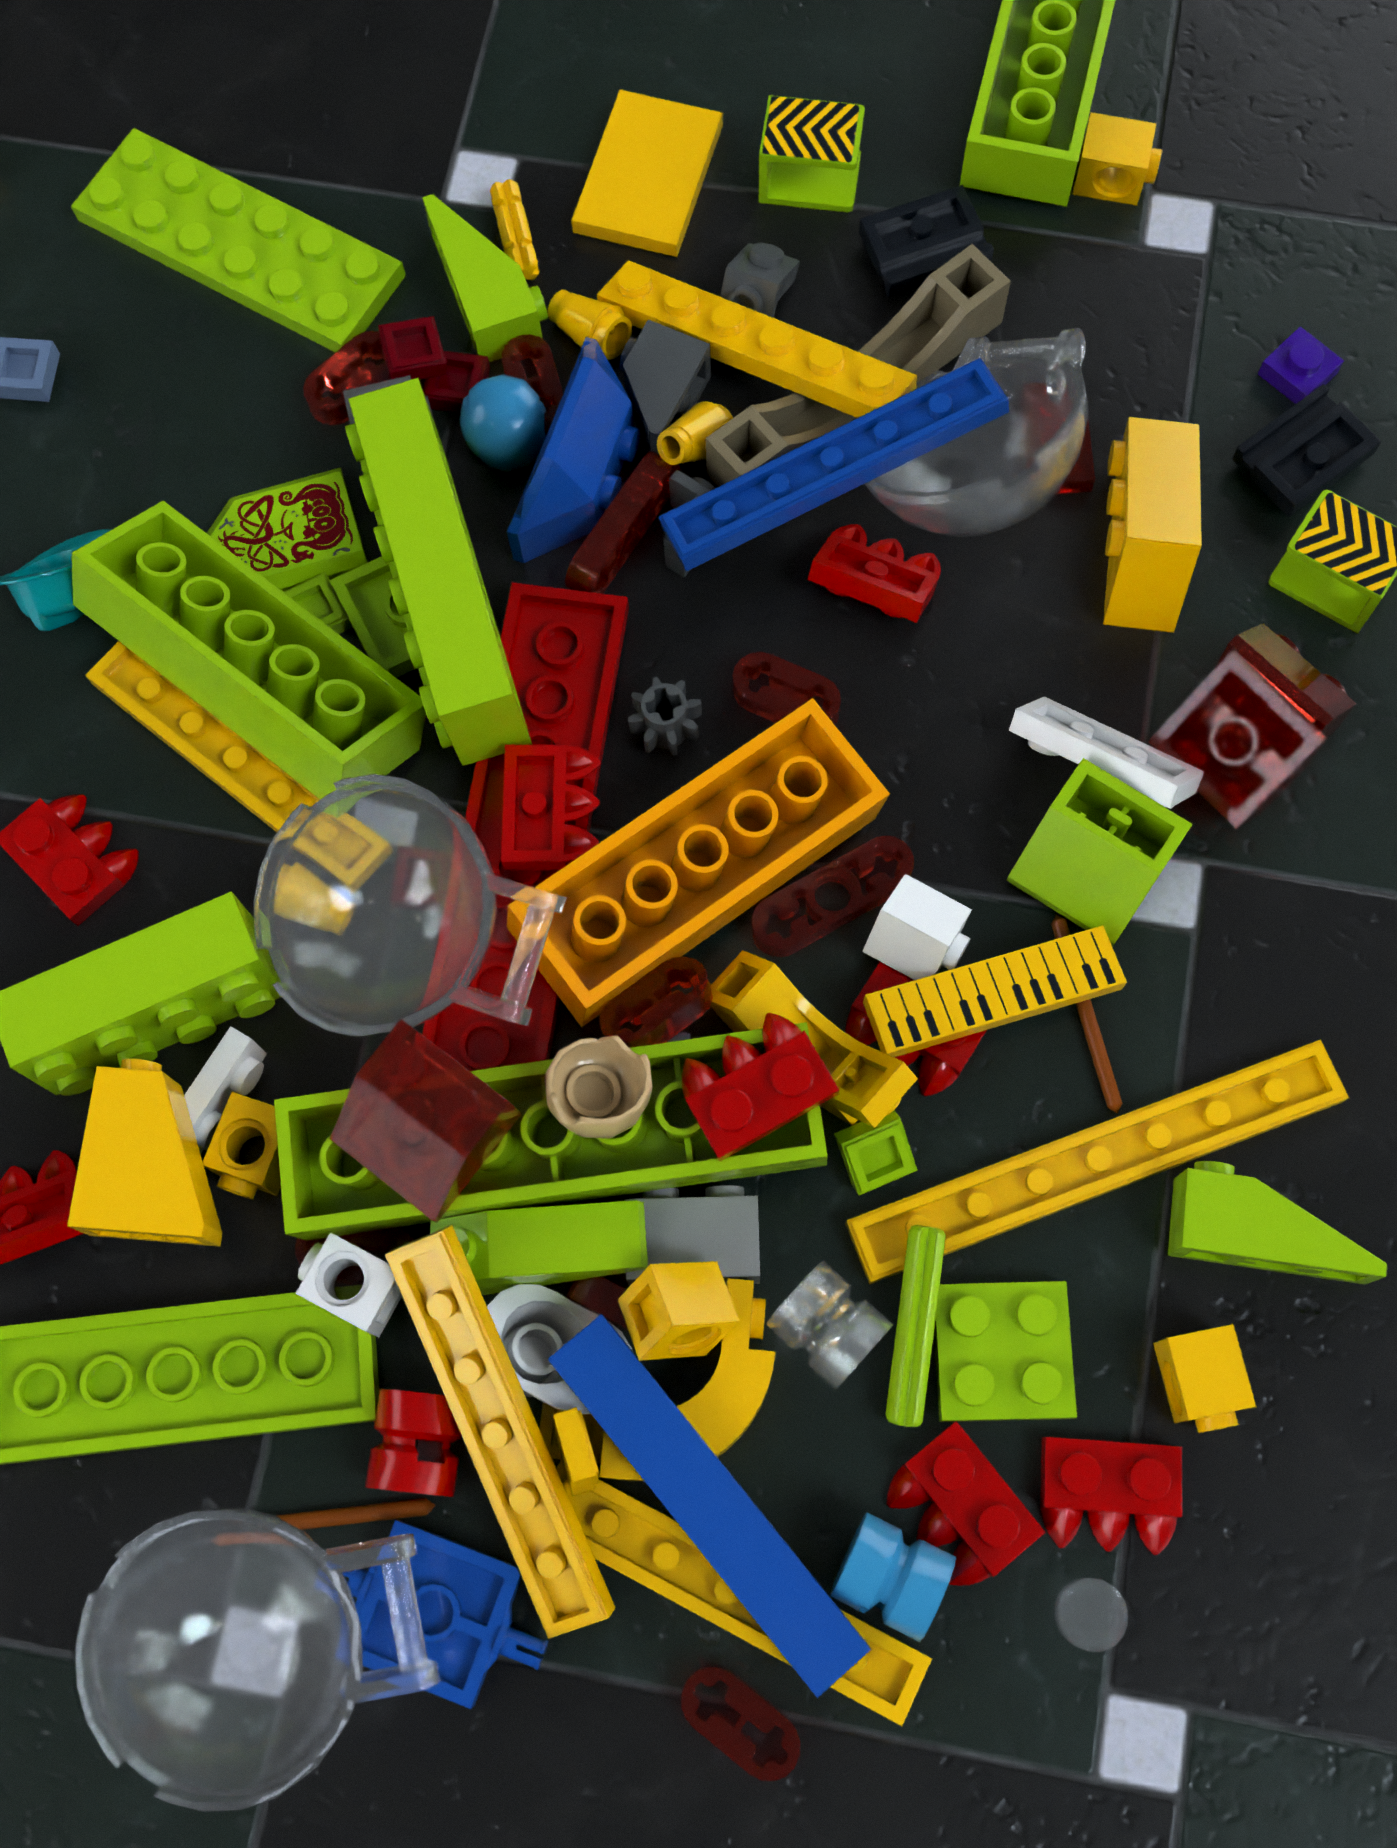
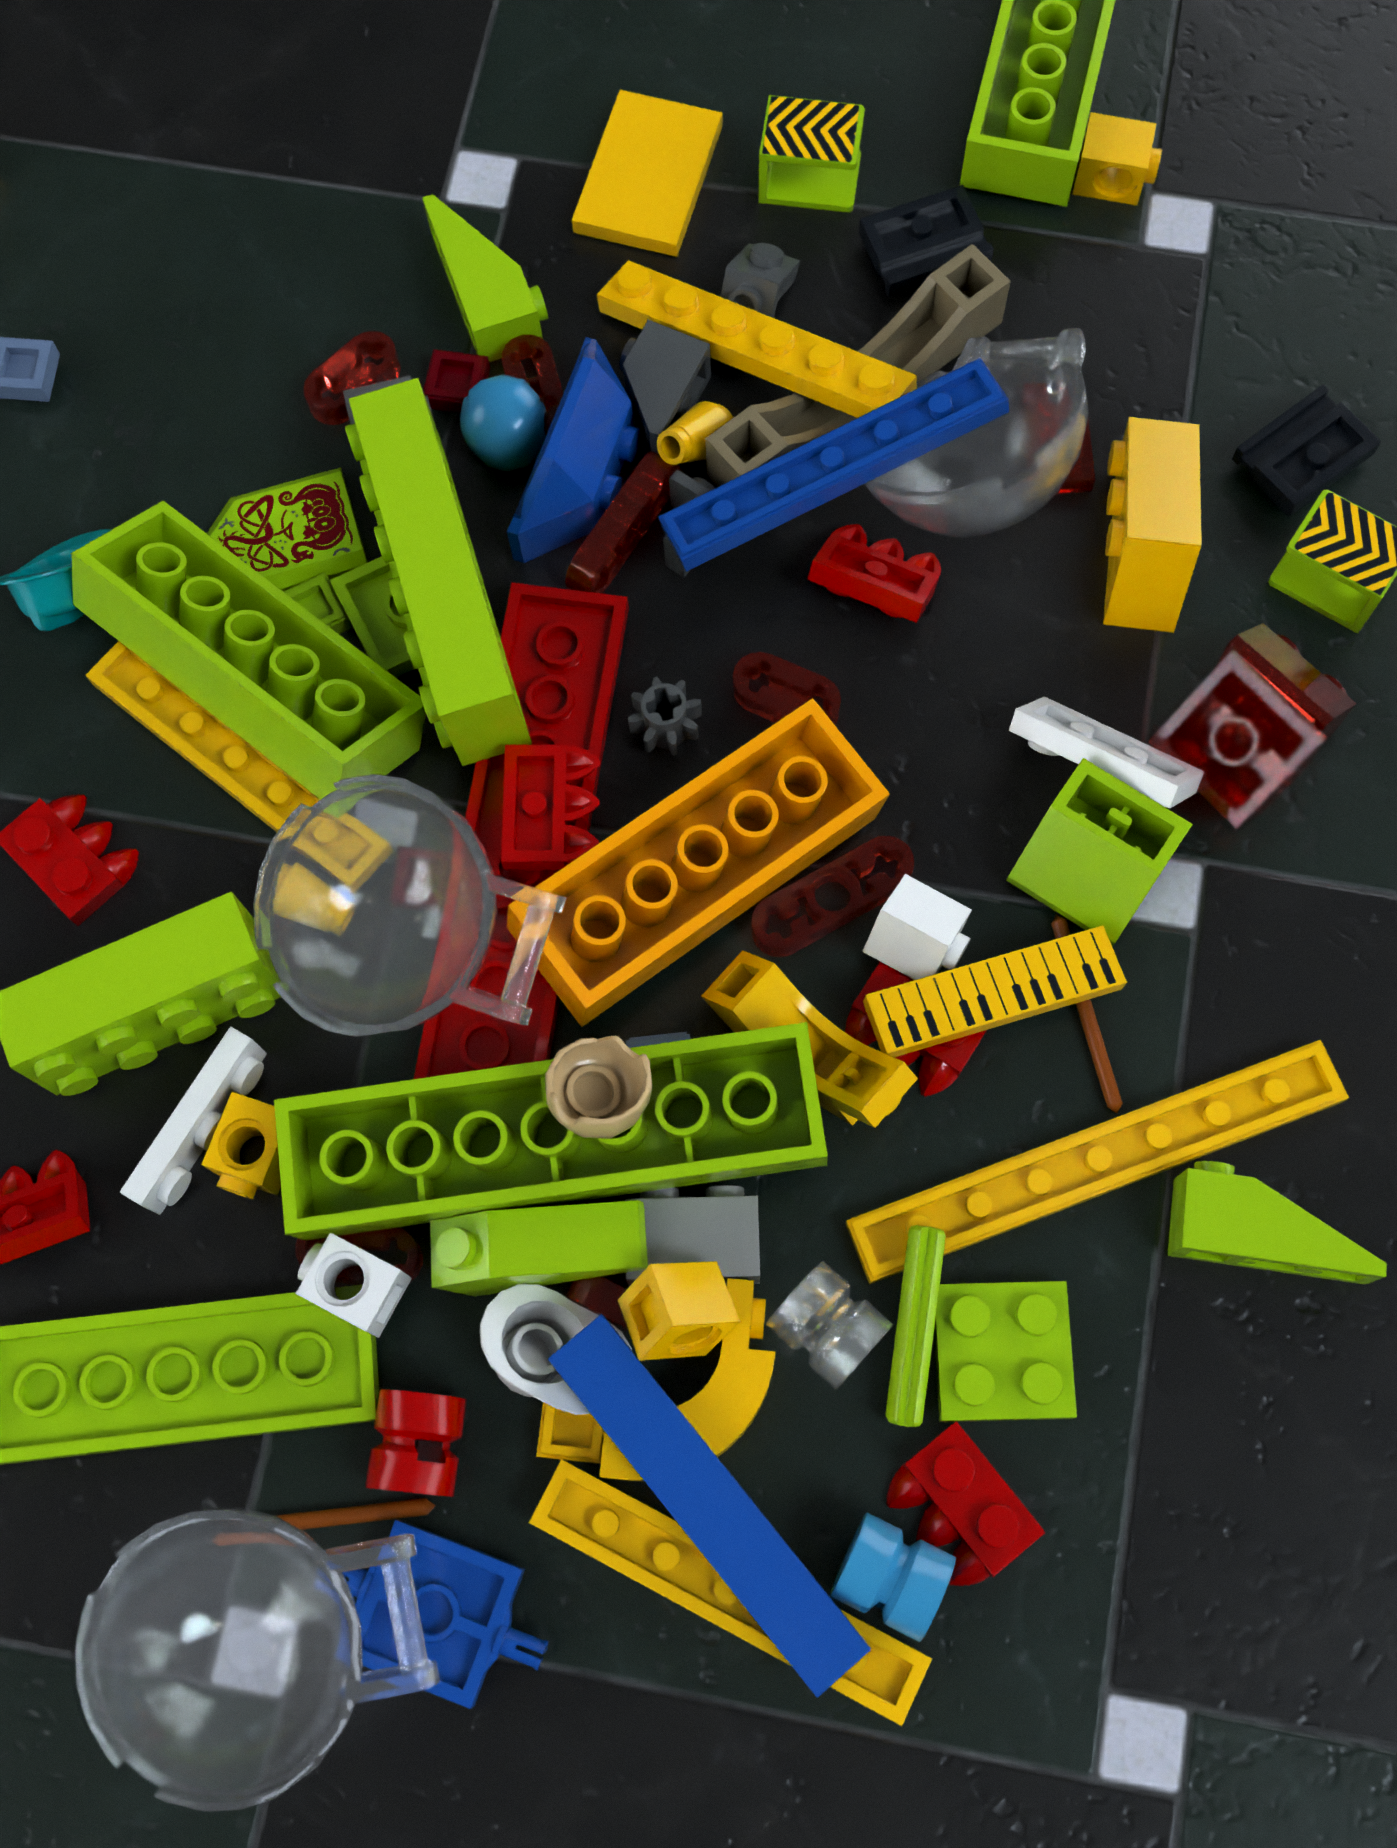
(142, 1162): yellow slope -> none
(239, 241): lime plate -> none
(413, 348): dark red tile -> none
(421, 1120): clear red slope -> none
(500, 1432): yellow tile -> none
(514, 226): yellow axle -> none
(575, 1451): yellow tile -> none
(591, 318): yellow cone -> none
(656, 1006): clear red beam -> none
(729, 1736): clear red beam -> none
(757, 1089): red plate -> none
(875, 1154): lime tile -> none
(1091, 1614): clear tile -> none
(1110, 1484): red plate -> none
(1205, 1377): yellow brick -> none
(1300, 366): dark purple plate -> none

